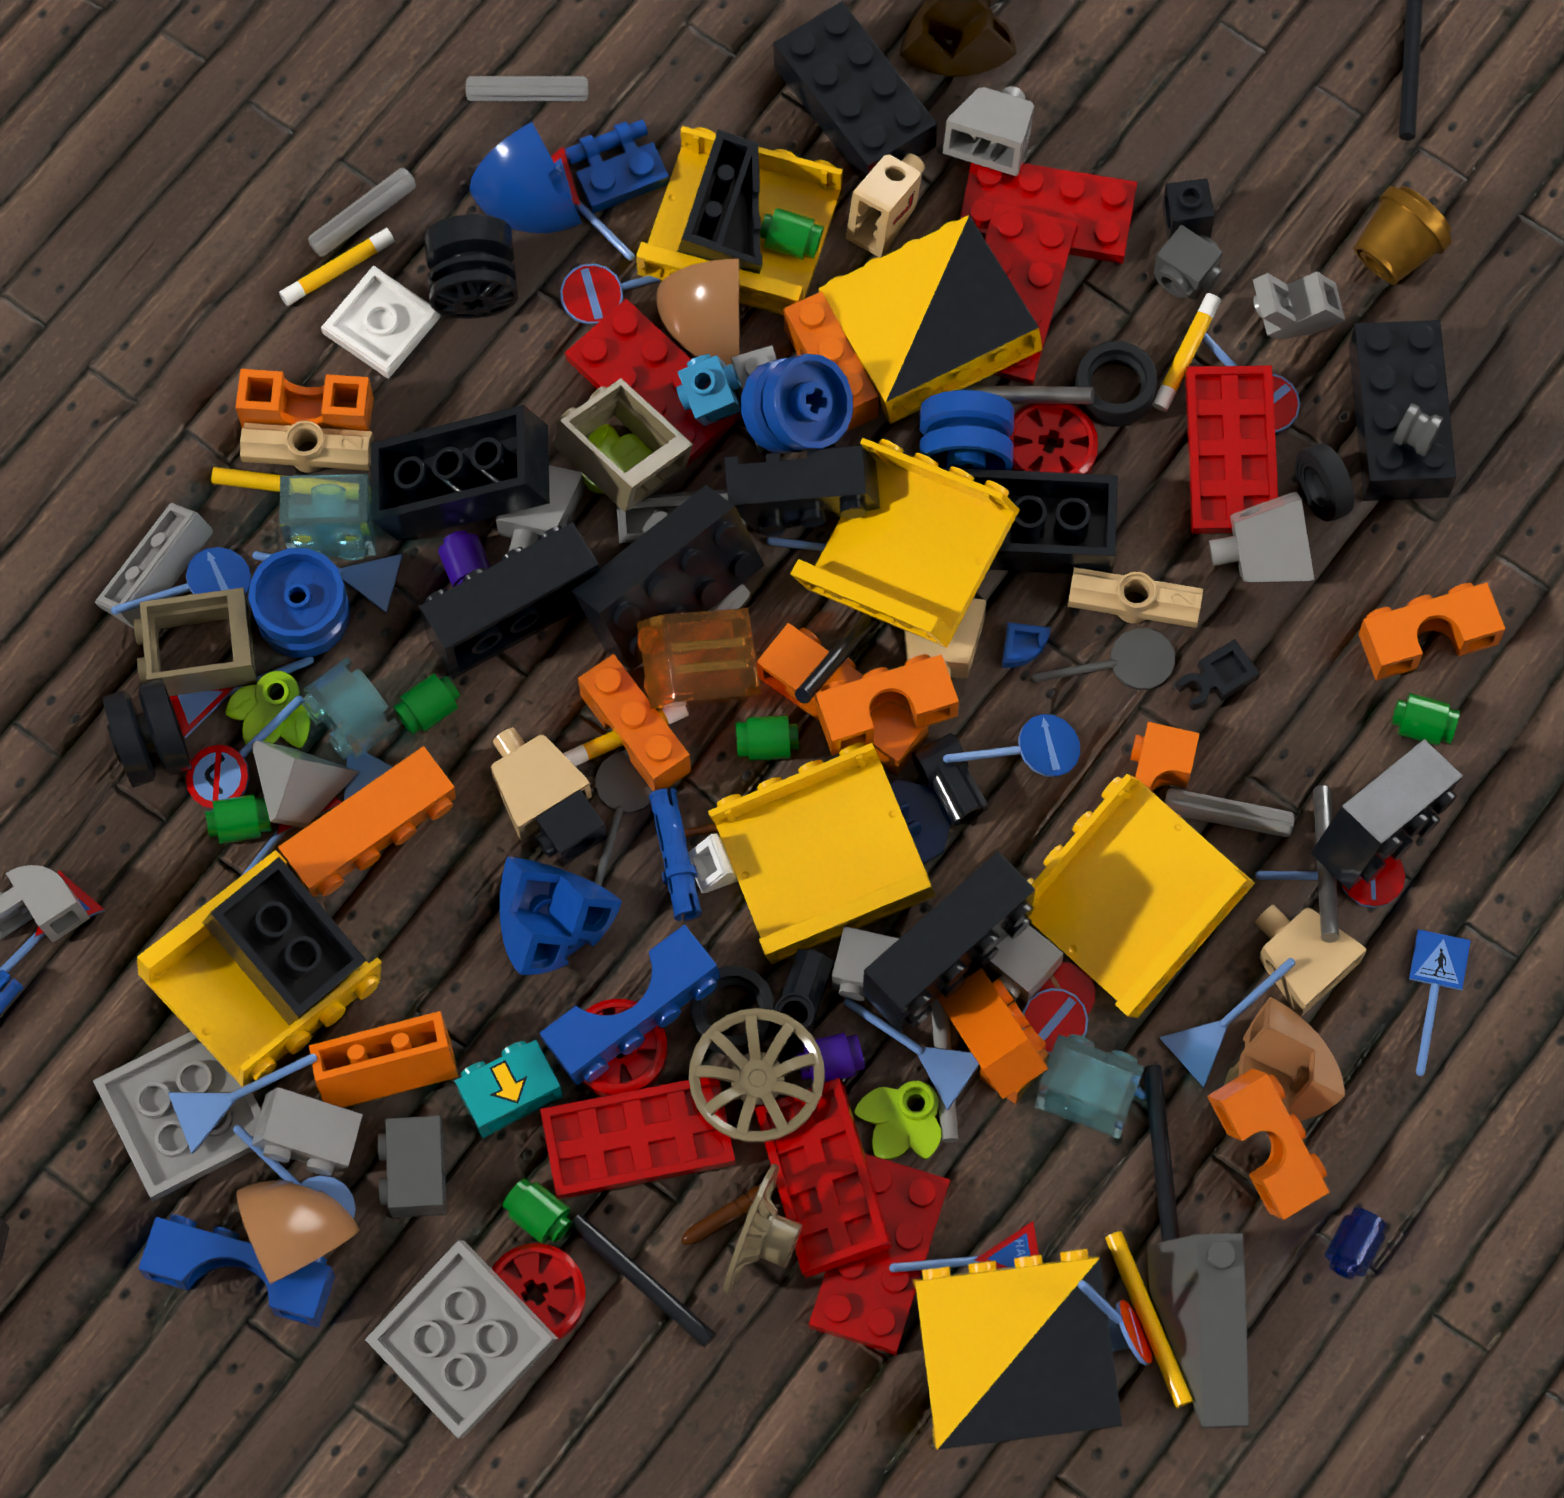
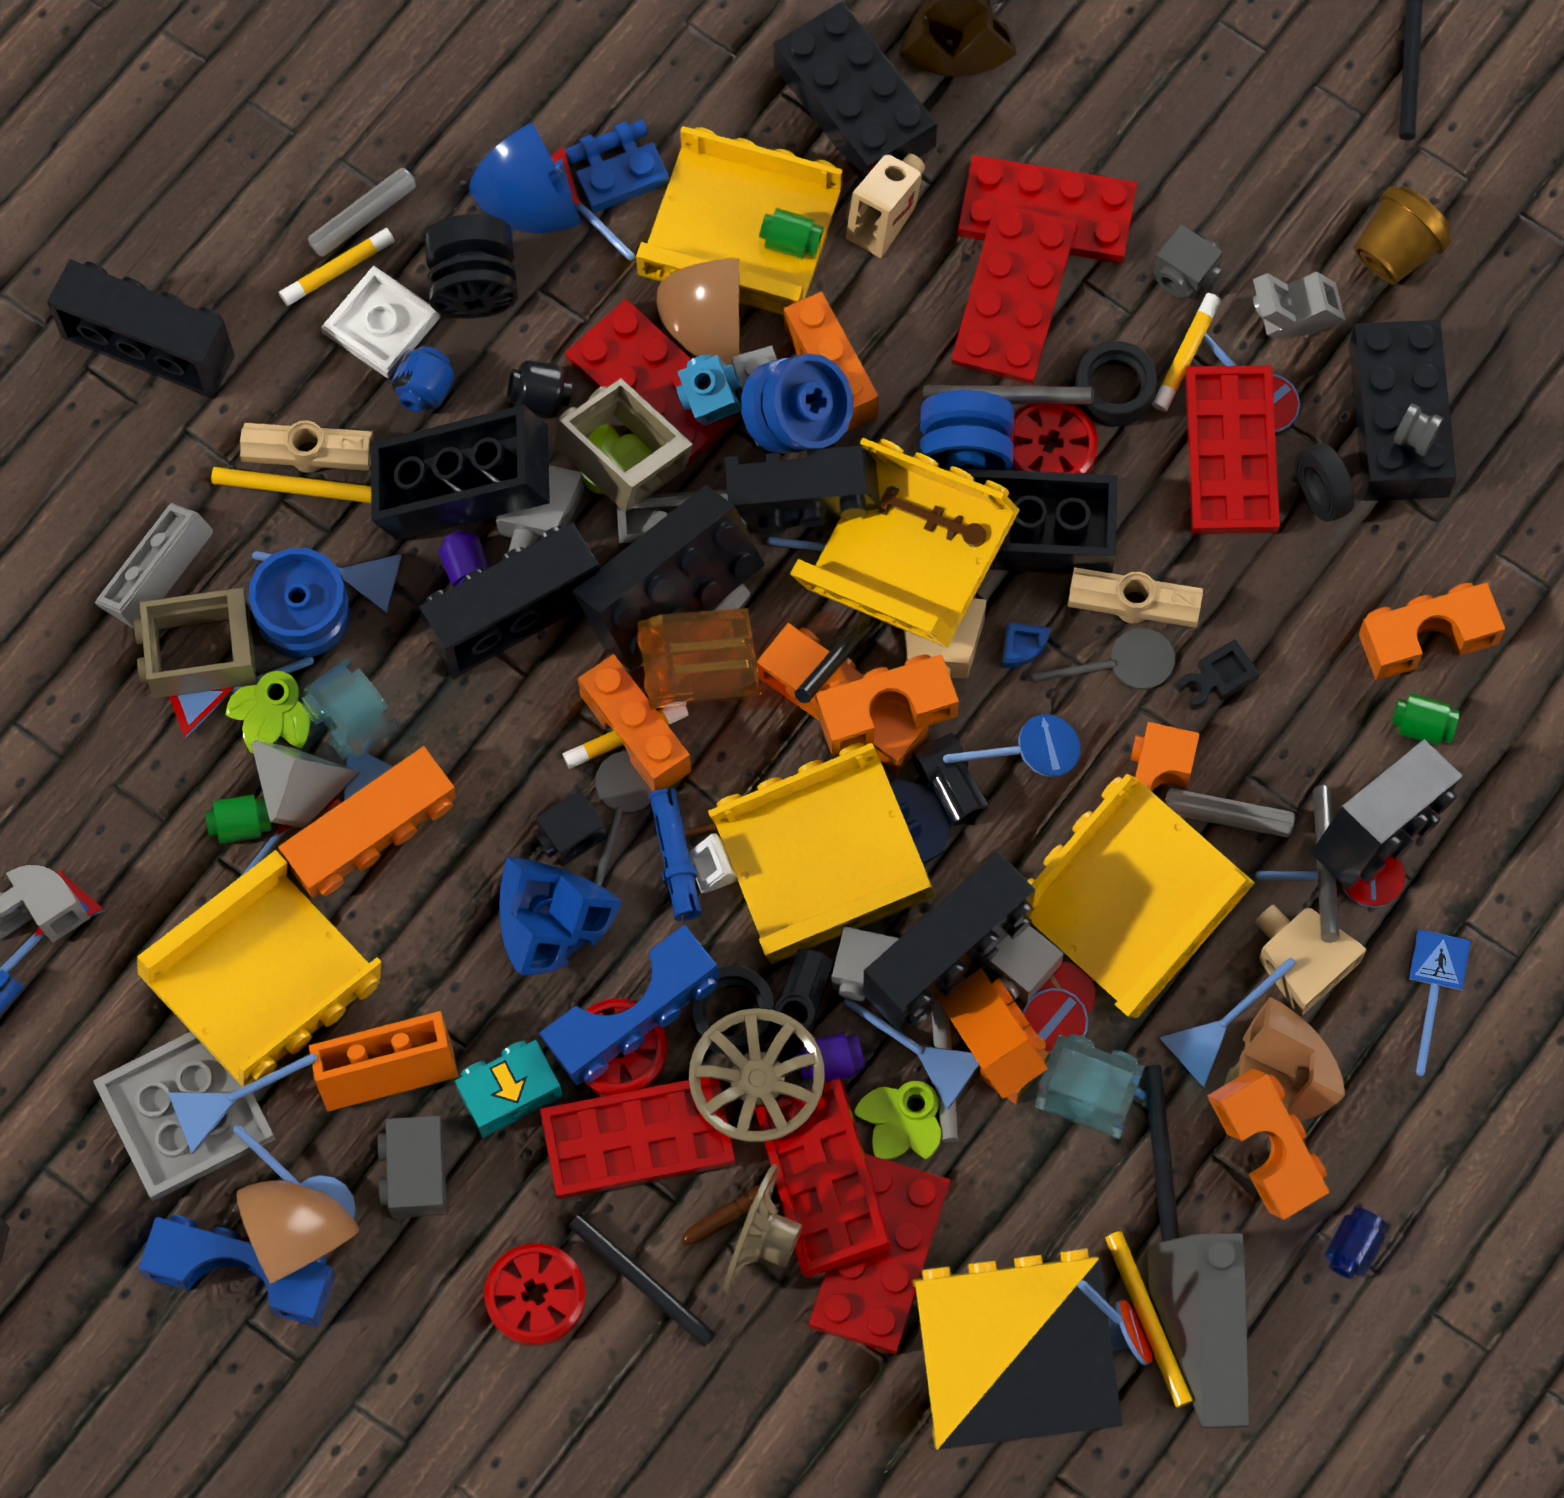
(141, 327): none -> black brick
(141, 734): black wheel -> none
(207, 572): blue piece -> none
(222, 771): piece -> none
(273, 400): orange arch -> none
(284, 941): black brick -> none
(306, 1131): light grey brick -> none
(328, 514): clear light blue brick -> none
(423, 379): none -> blue head
(427, 703): green brick -> none
(461, 1339): light grey plate -> none
(527, 88): light grey axle -> none
(533, 778): tan torso -> none
(537, 1211): green brick -> none
(539, 388): none -> black head
(594, 292): red piece -> none
(726, 206): black wedge -> none
(766, 738): green brick -> none
(932, 317): panel -> none
(972, 534): none -> reddish brown piece
(991, 129): light grey torso -> none
(1017, 1245): piece -> none
(1188, 205): black brick -> none
(1268, 542): light grey torso -> none

